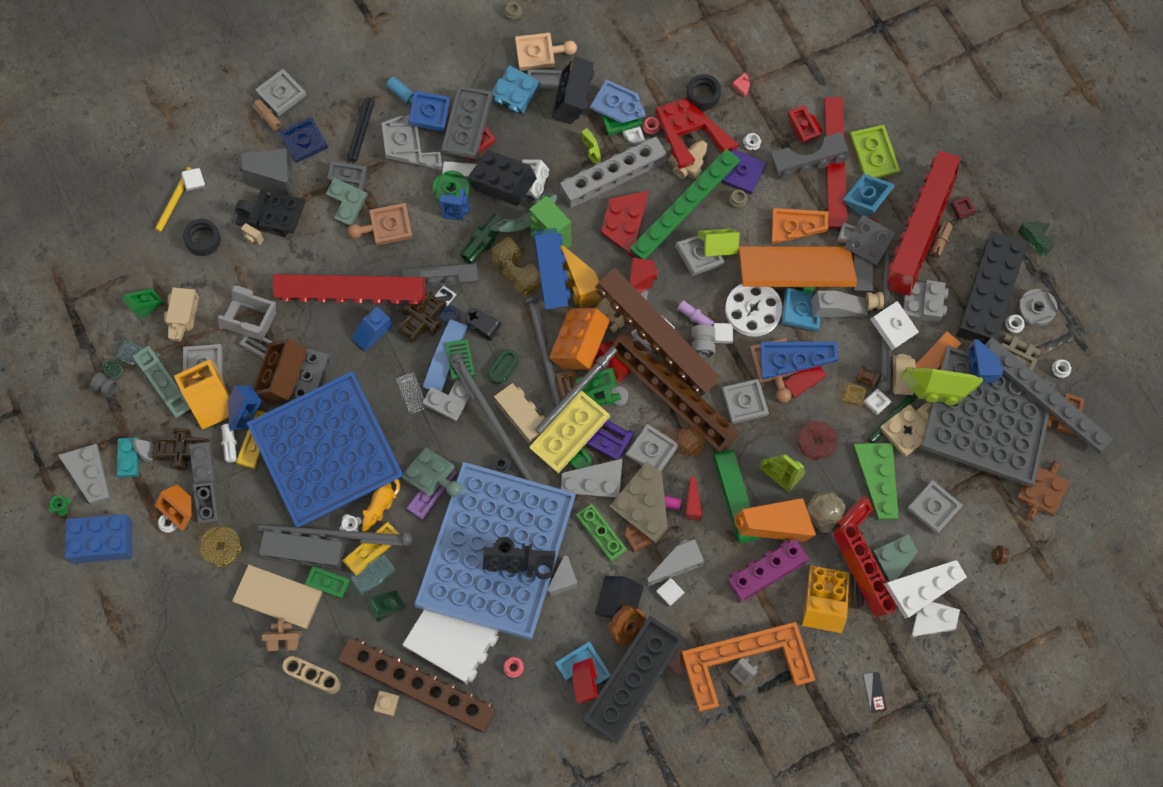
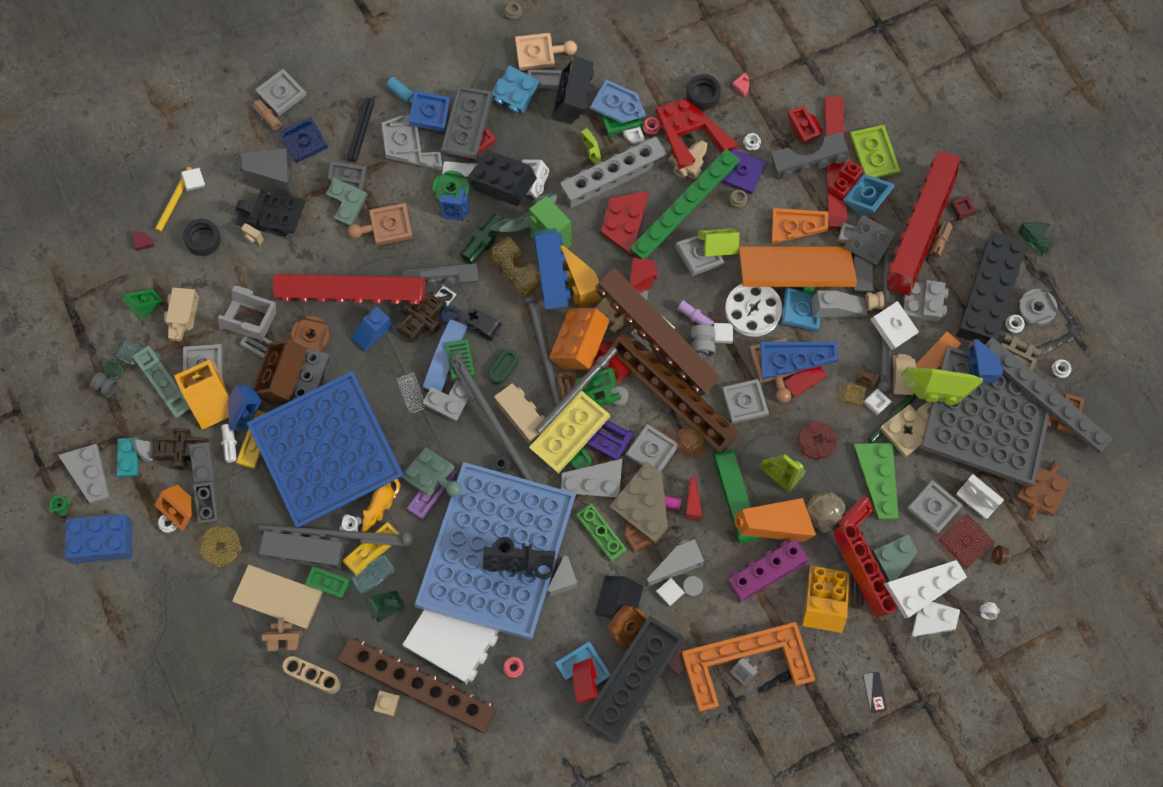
(142, 240): none -> dark red tile
(305, 327): none -> dark orange plate
(692, 586): none -> light grey tile
(845, 179): none -> red slope
(966, 541): none -> clear red plate
(979, 497): none -> white bracket
(989, 611): none -> white plate

